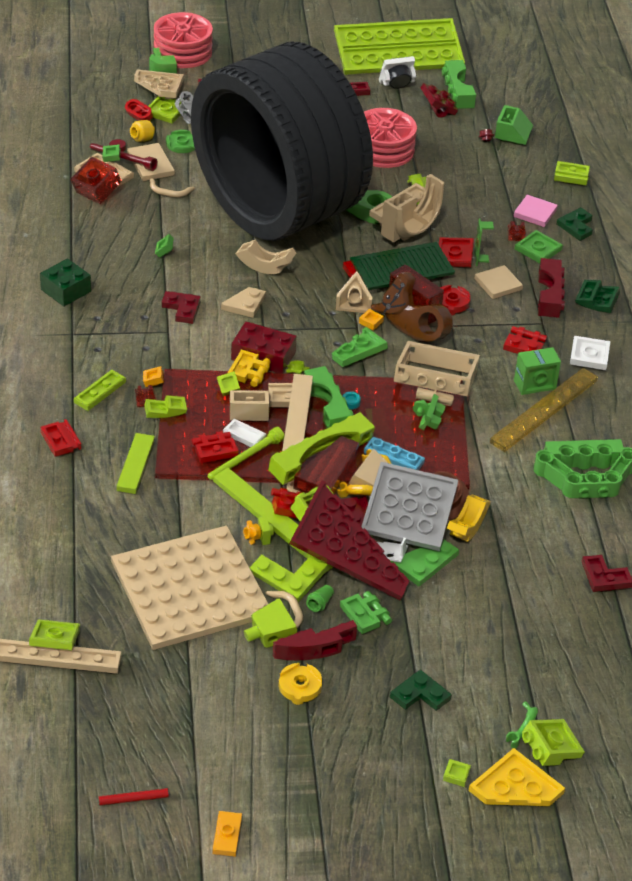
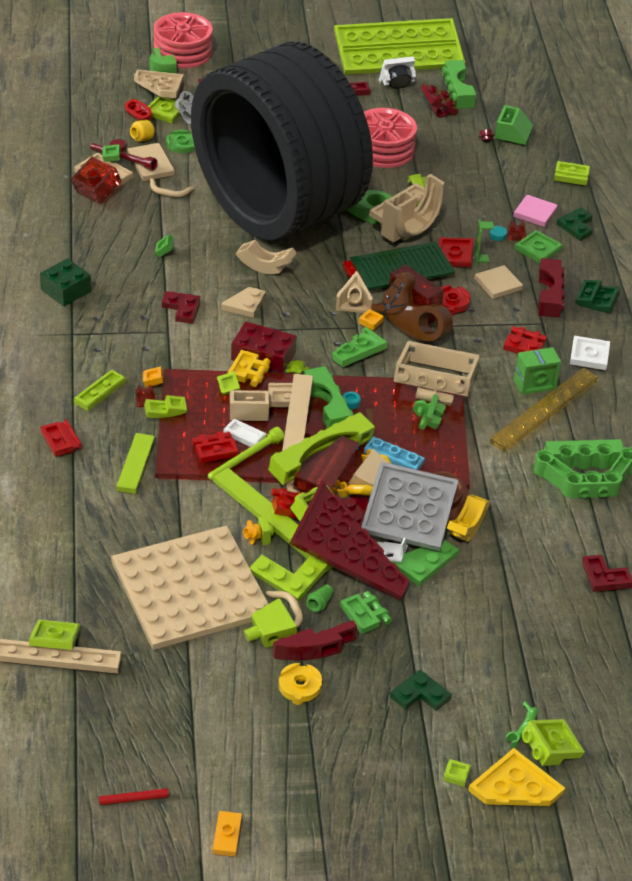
(498, 233): none -> teal tile

